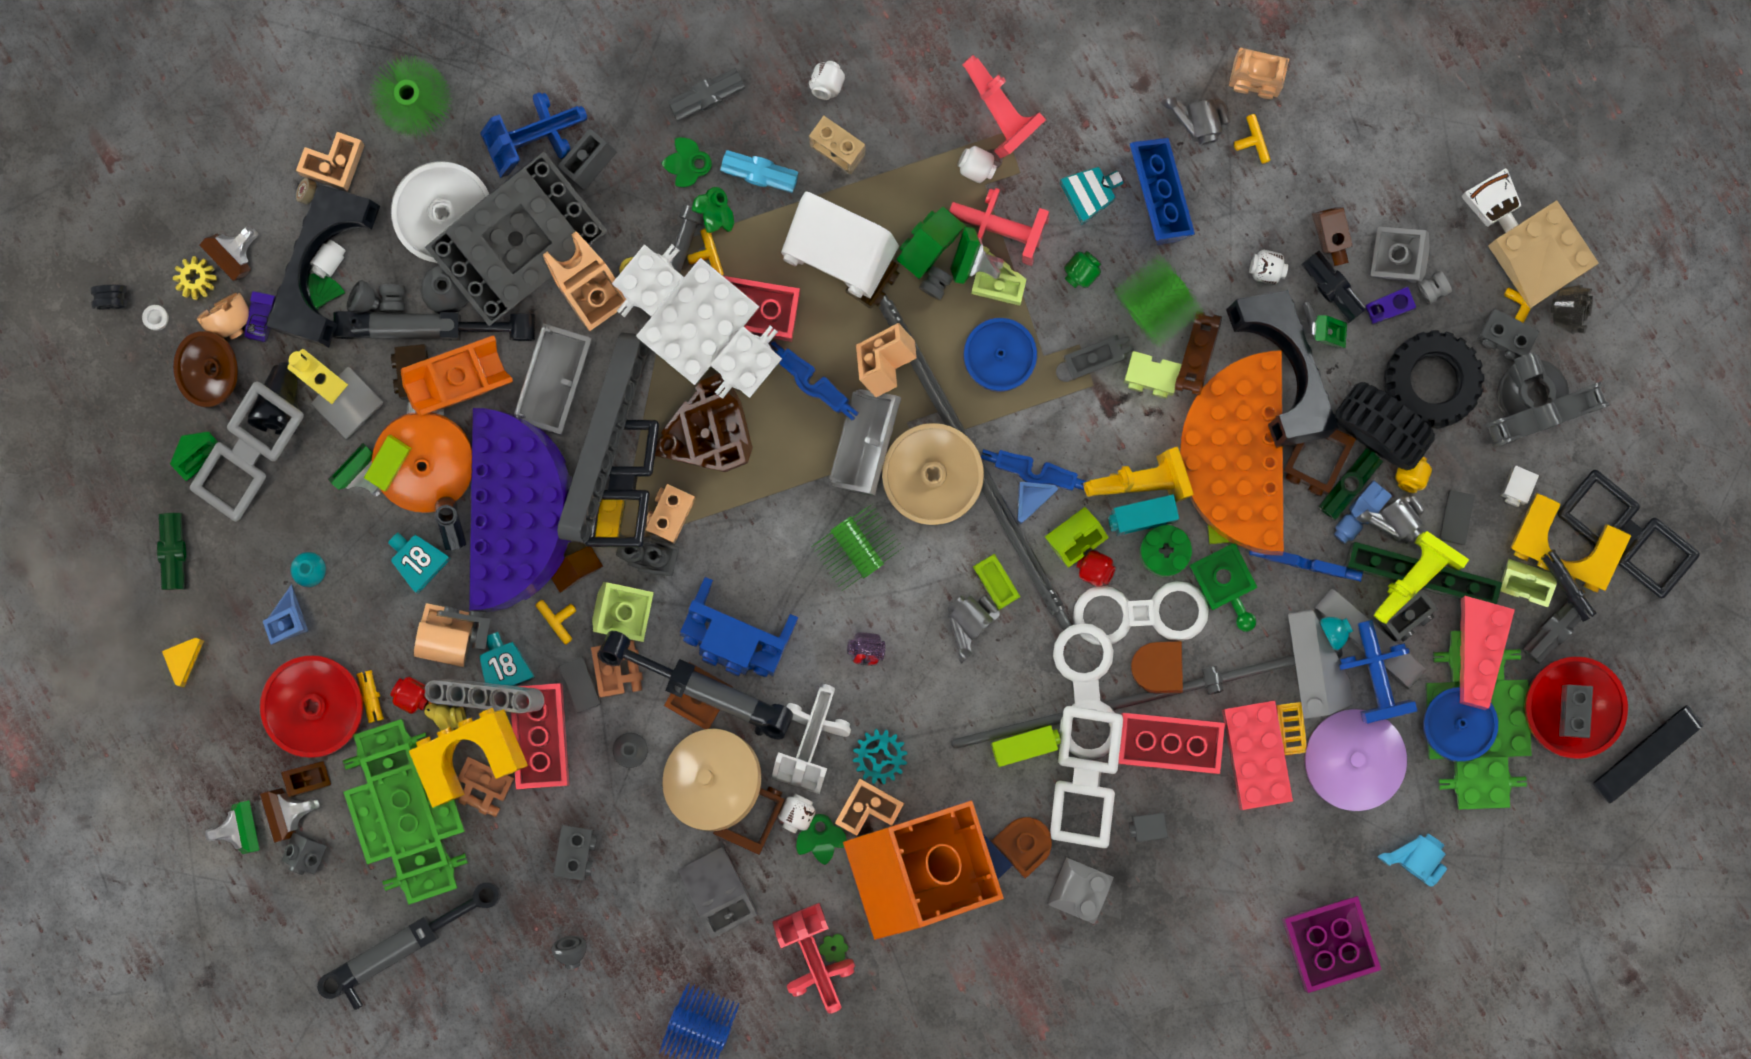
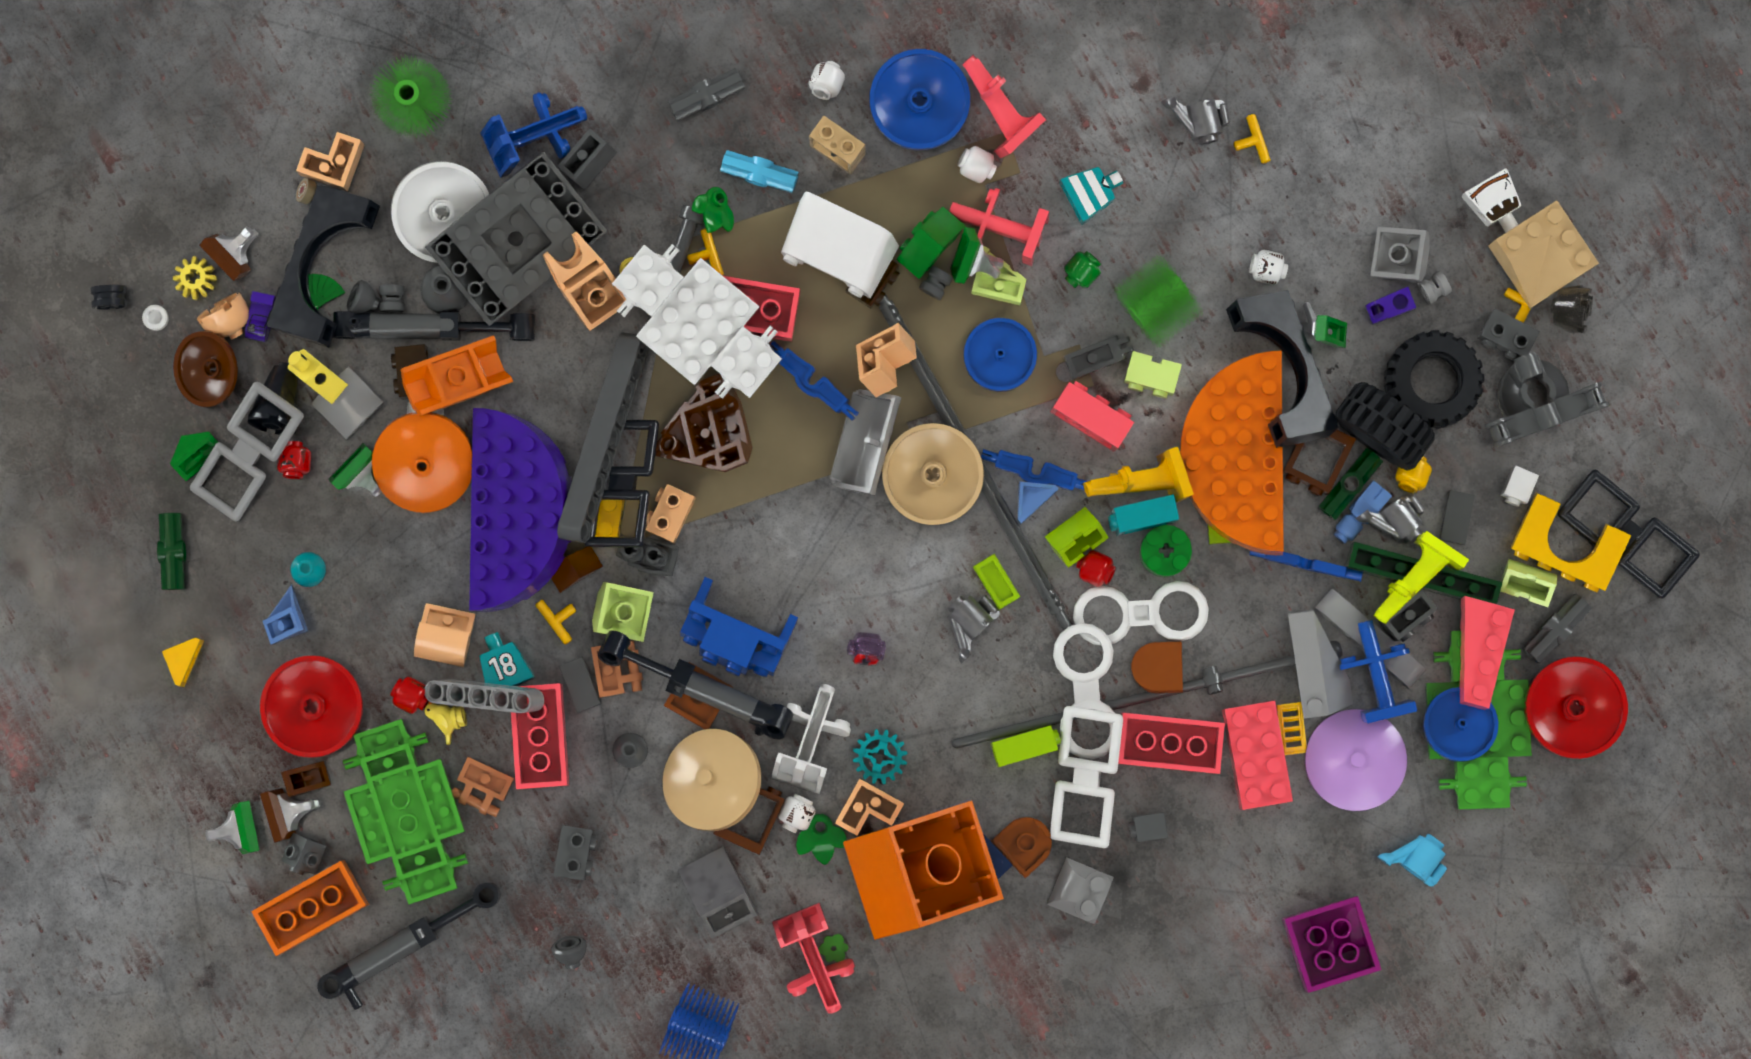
(294, 461): none -> red head
(310, 908): none -> orange brick
(327, 259): white brick -> none
(370, 696): yellow pin -> none
(387, 463): lime tile -> none
(417, 560): teal torso -> none
(435, 757): yellow arch -> none
(449, 525): black piece -> none
(478, 634): dark grey bracket -> none
(552, 378): light grey container -> none
(684, 161): green plate -> none
(856, 546): bright green piece -> none
(919, 99): none -> blue dish
(1092, 415): none -> coral brick
(1162, 190): blue slope -> none
(1198, 353): reddish brown plate -> none
(1238, 585): green plate -> none
(1258, 73): light nougat brick -> none
(1327, 224): reddish brown torso -> none
(1334, 286): black piece -> none
(1336, 631): teal brick -> none
(1568, 585): black pin -> none
(1576, 711): dark grey brick -> none
(1648, 754): black beam -> none

